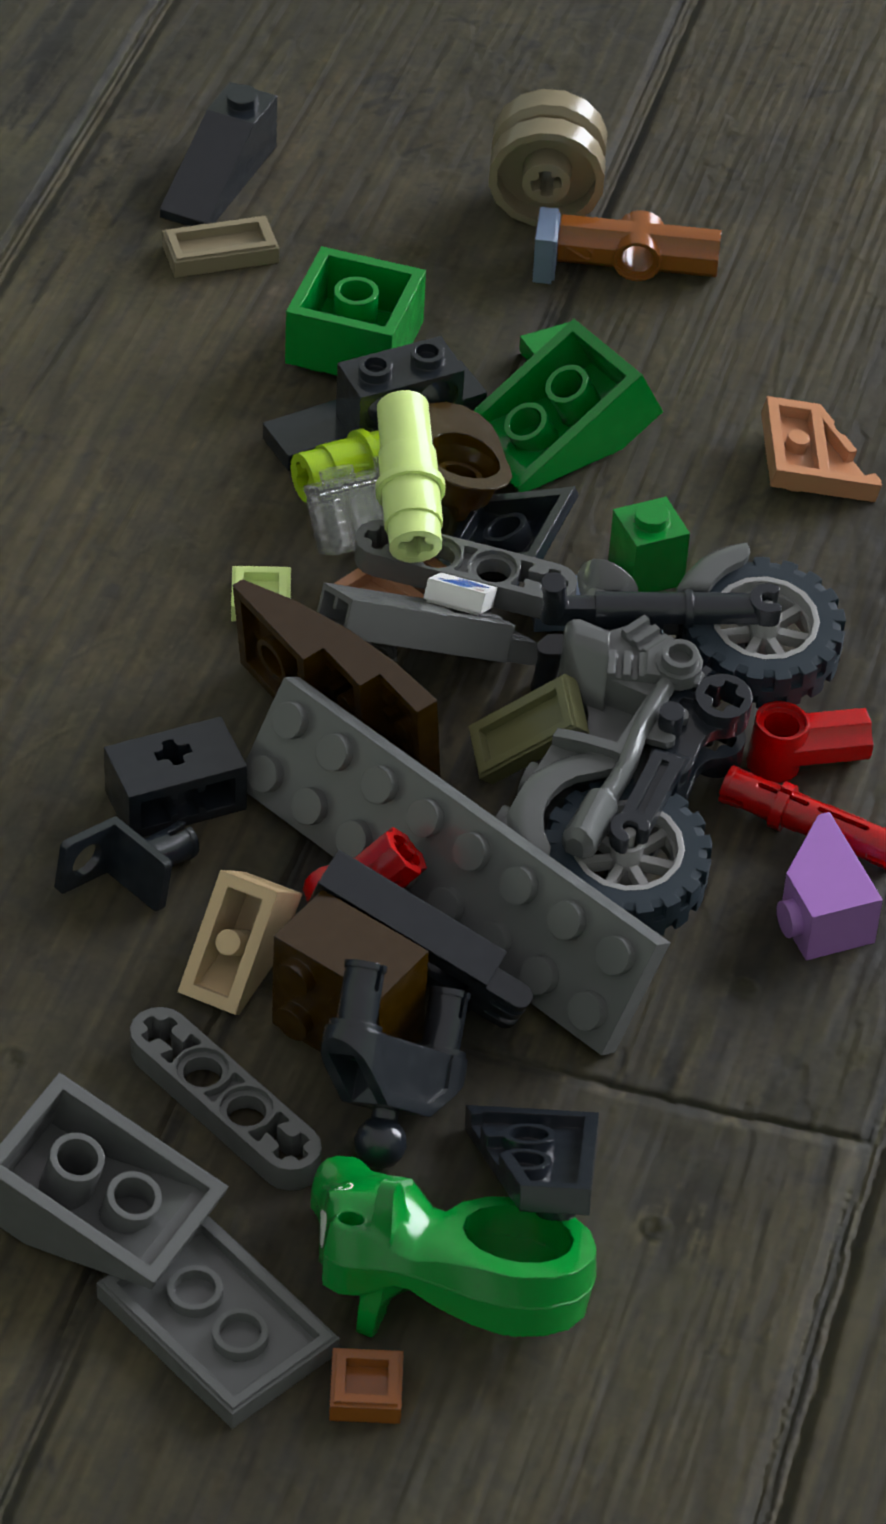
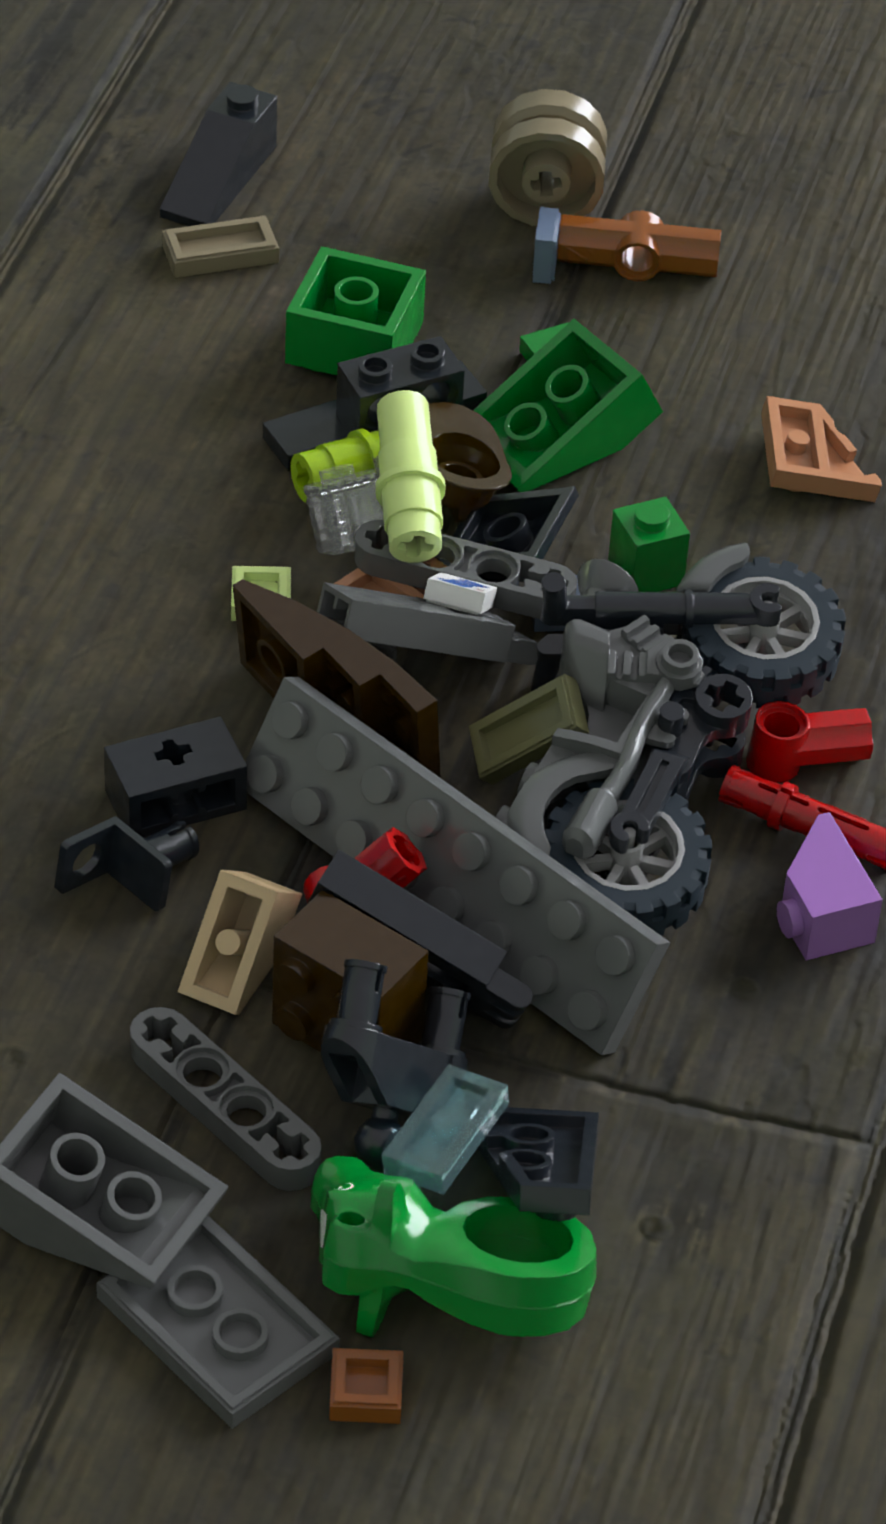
(445, 1129): none -> clear light blue panel

